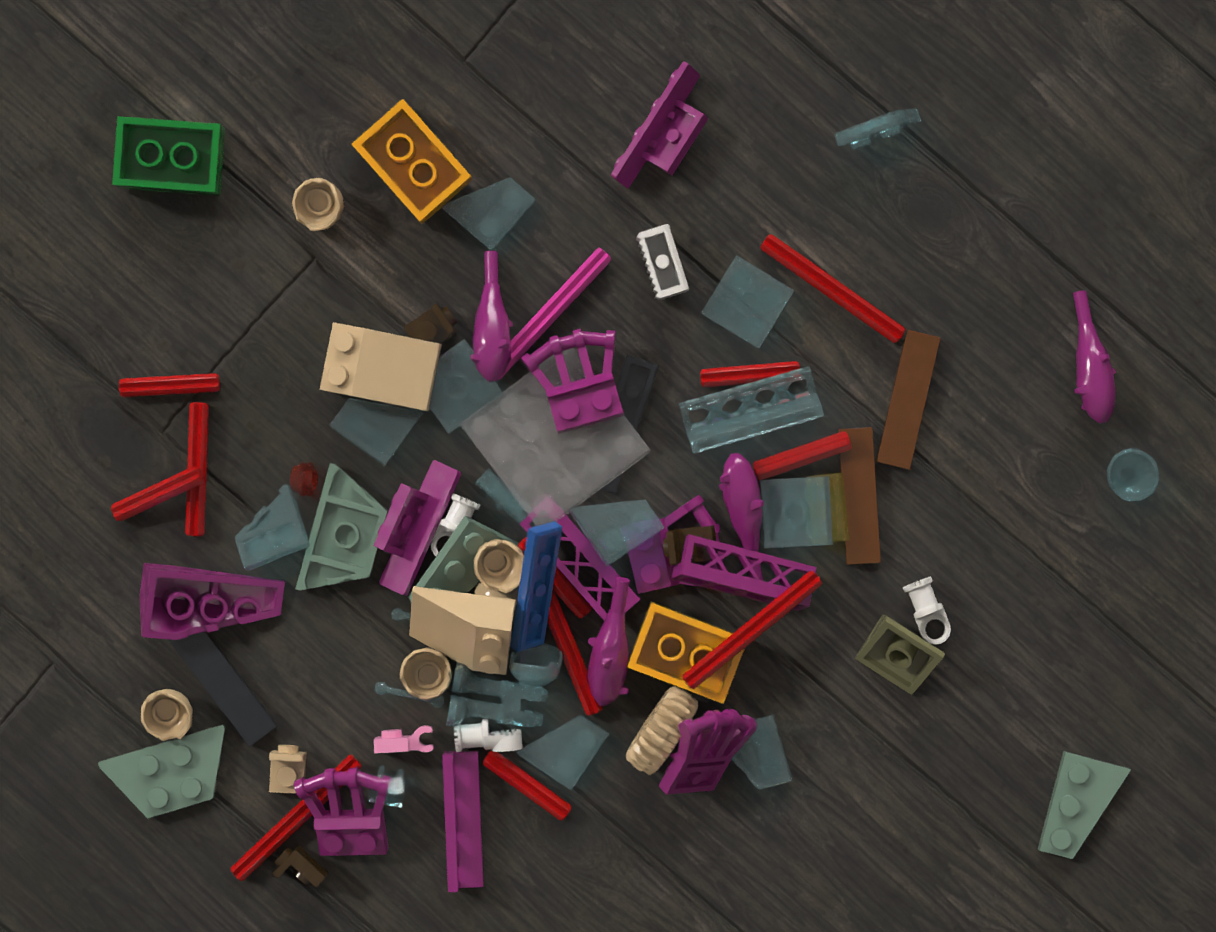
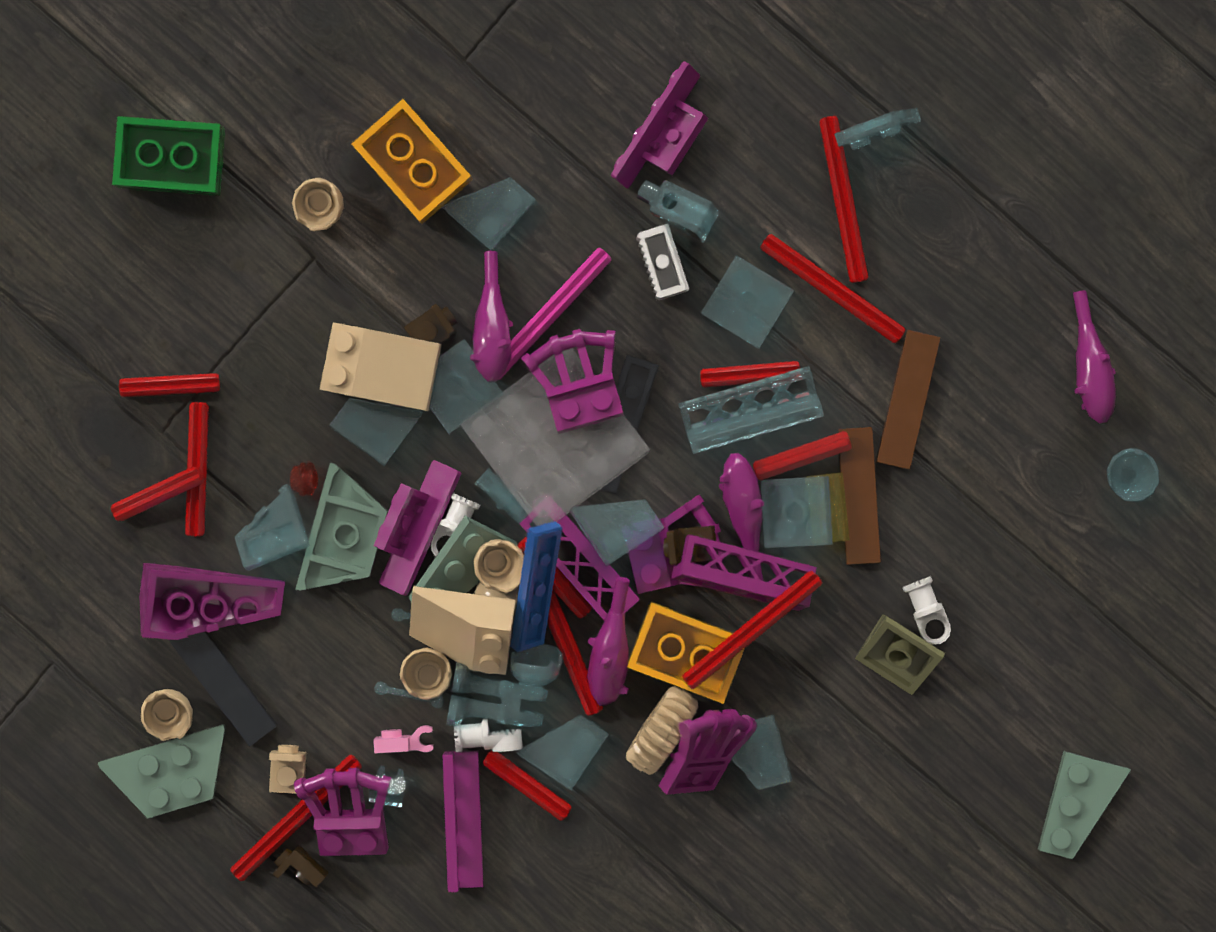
(691, 215): none -> clear light blue torso
(843, 201): none -> red axle

